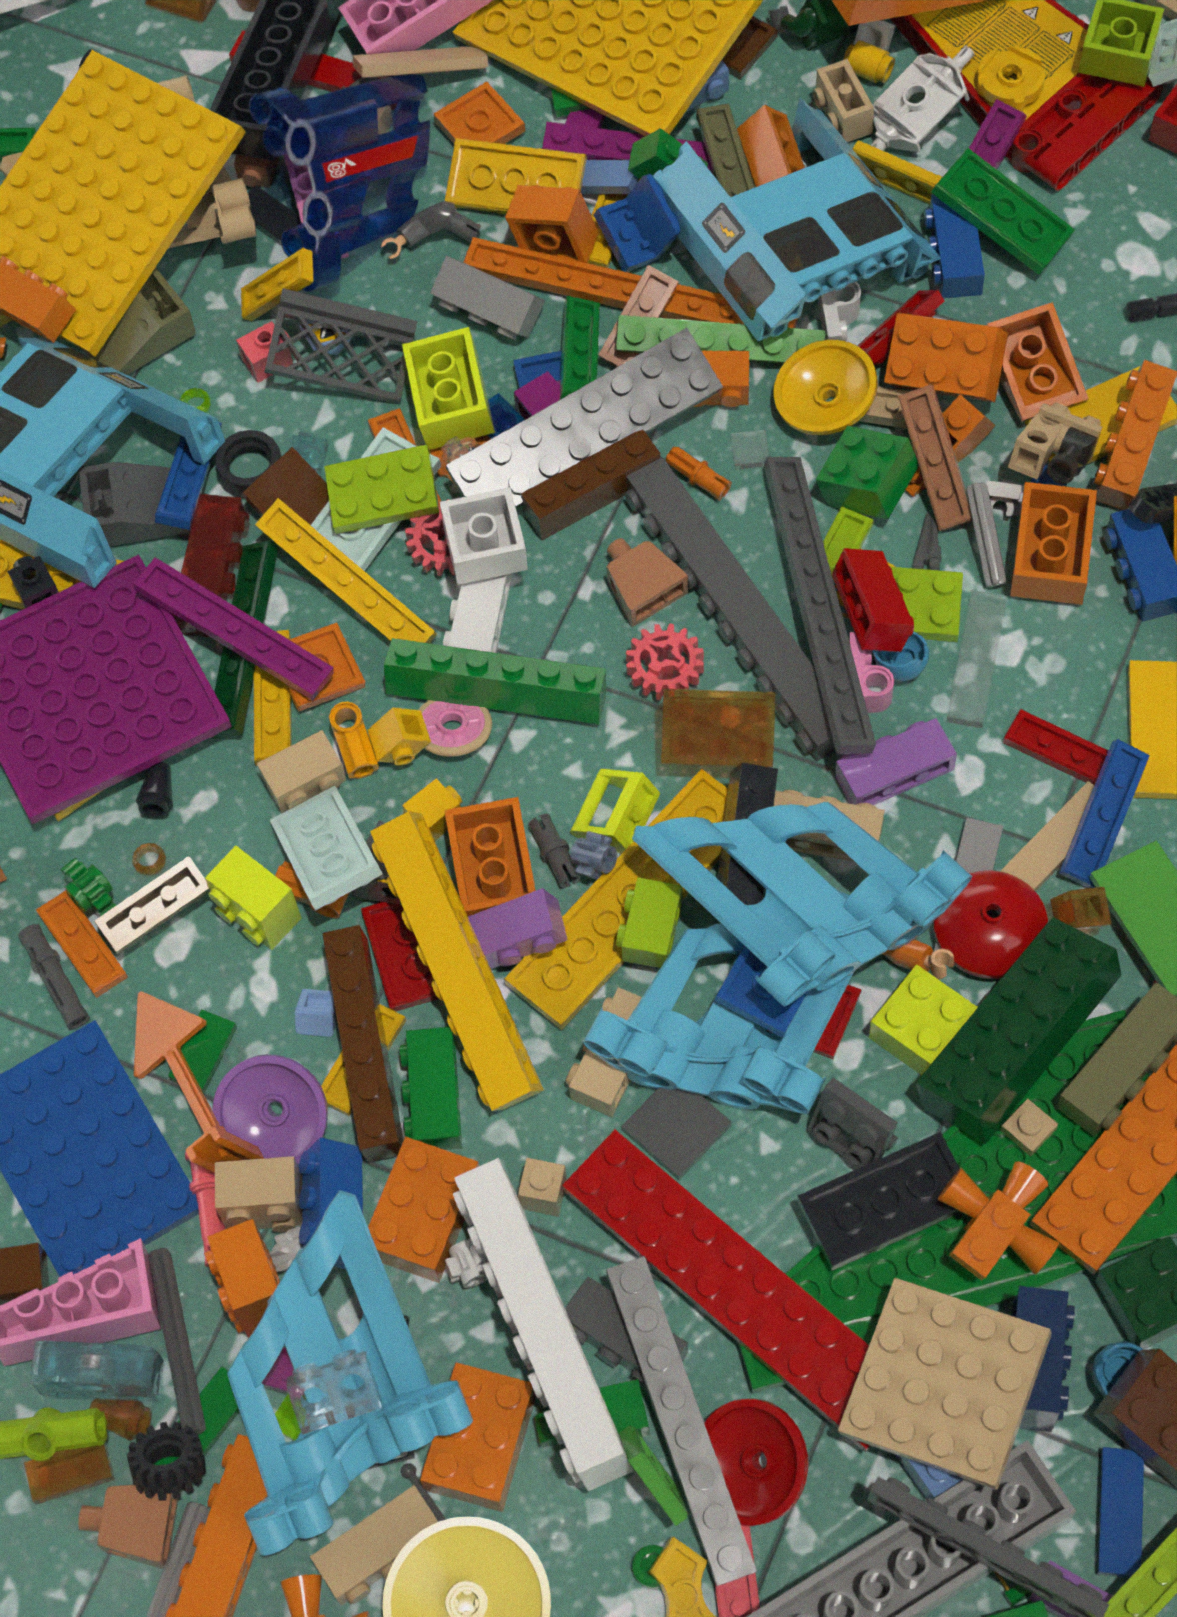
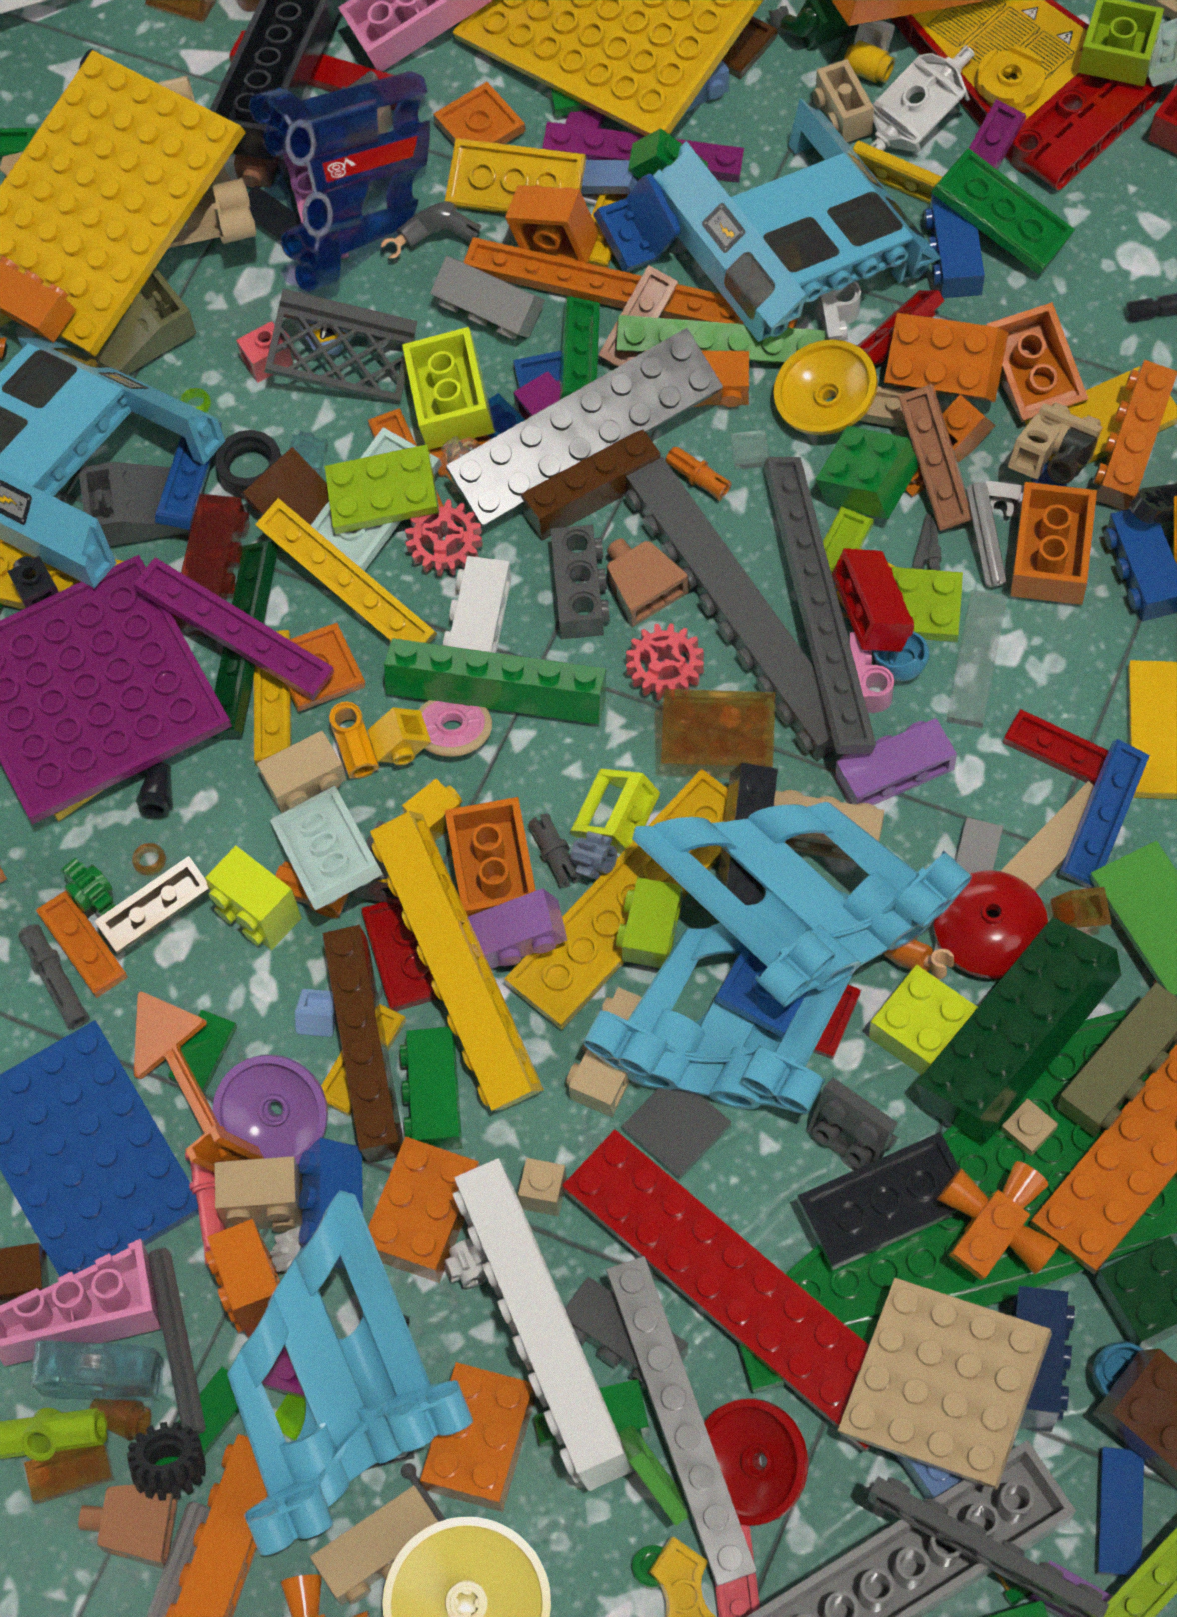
(266, 290): yellow tile -> none
(339, 1402): clear brick -> none
(420, 61): tan tile -> none
(484, 535): white brick -> none
(574, 596): none -> dark grey brick
(724, 148): olive tile -> none
(769, 145): orange brick -> none

